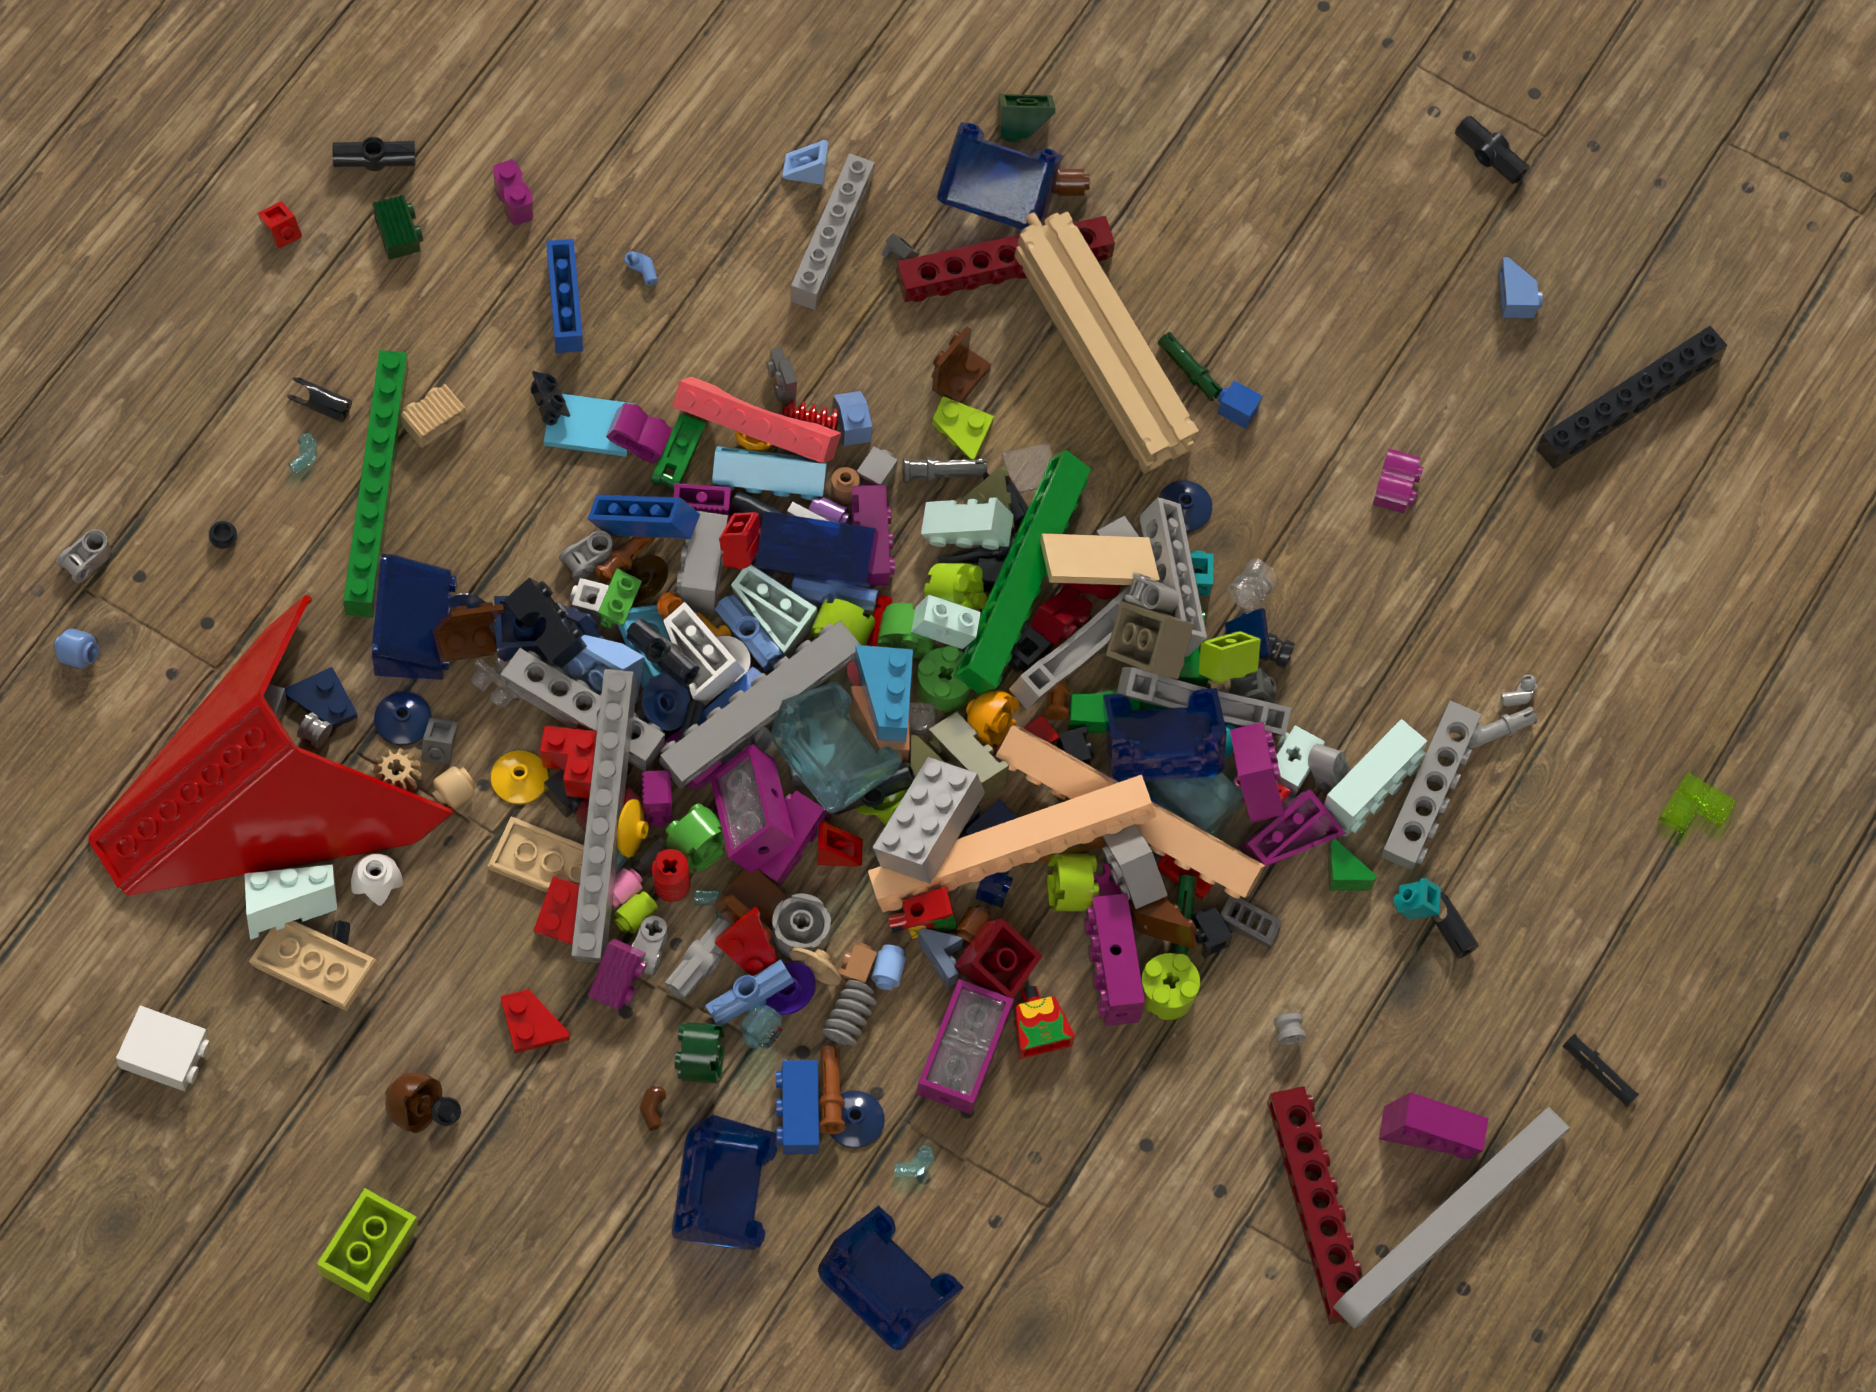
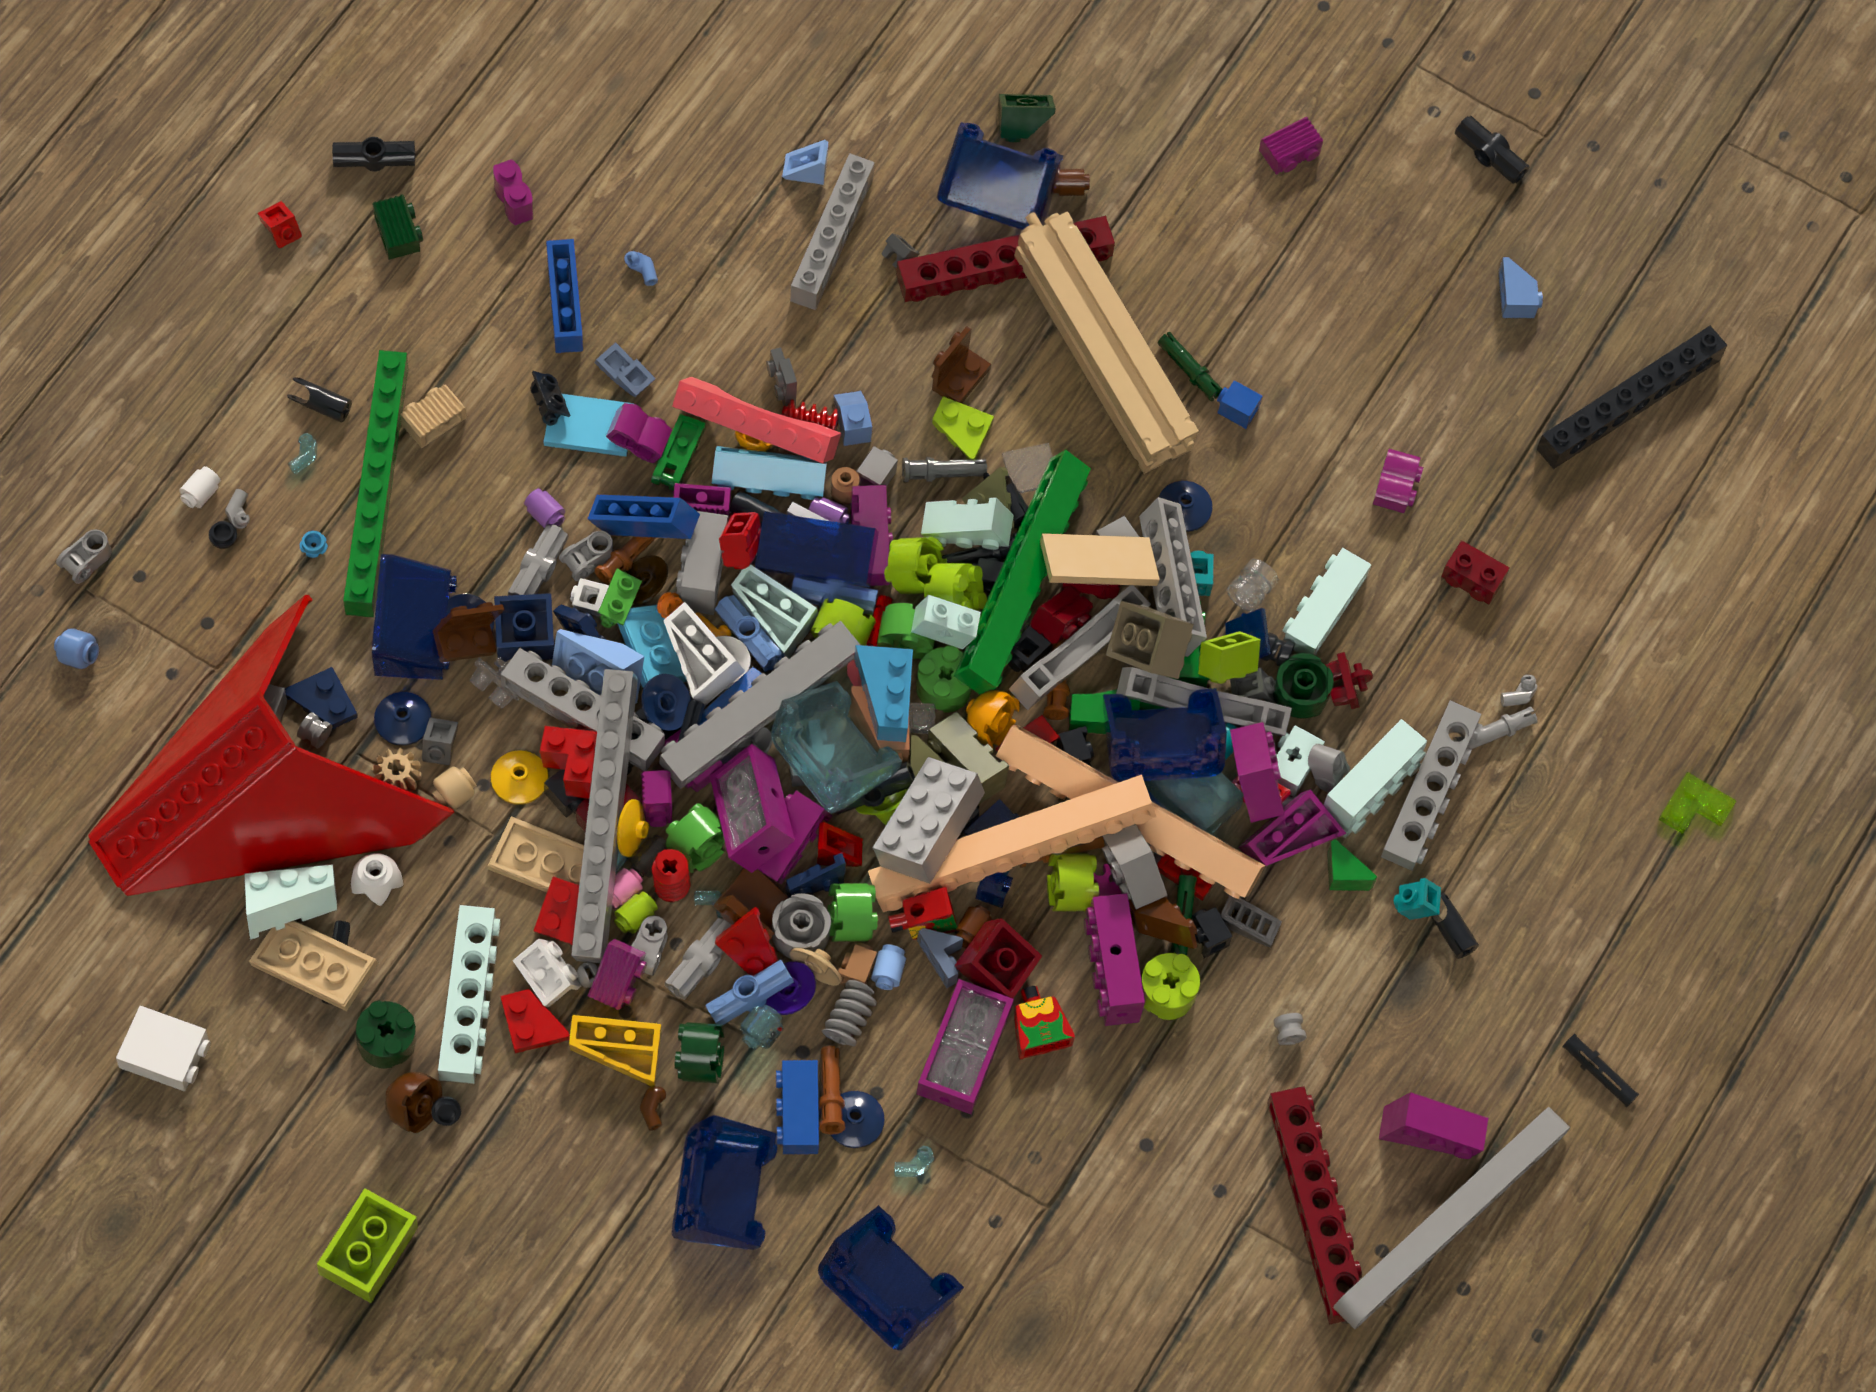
(199, 487): none -> white brick
(235, 511): none -> light grey arm
(310, 538): none -> dark azure plate
(384, 1018): none -> dark green brick
(471, 922): none -> light aqua brick
(539, 562): none -> light grey piece
(544, 508): none -> medium lavender brick
(547, 971): none -> white bracket
(561, 638): black arch -> none
(583, 977): none -> light grey hinge
(618, 1044): none -> yellow wedge
(624, 371): none -> sand blue slope
(672, 661): black piece -> none
(817, 879): none -> dark blue wing
(852, 912): none -> bright green brick
(911, 562): none -> lime brick
(1152, 594): light grey piece -> none
(1291, 146): none -> magenta brick
(1312, 674): none -> dark green brick
(1327, 602): none -> light aqua brick
(1347, 693): none -> dark red hips
(1475, 572): none -> dark red brick

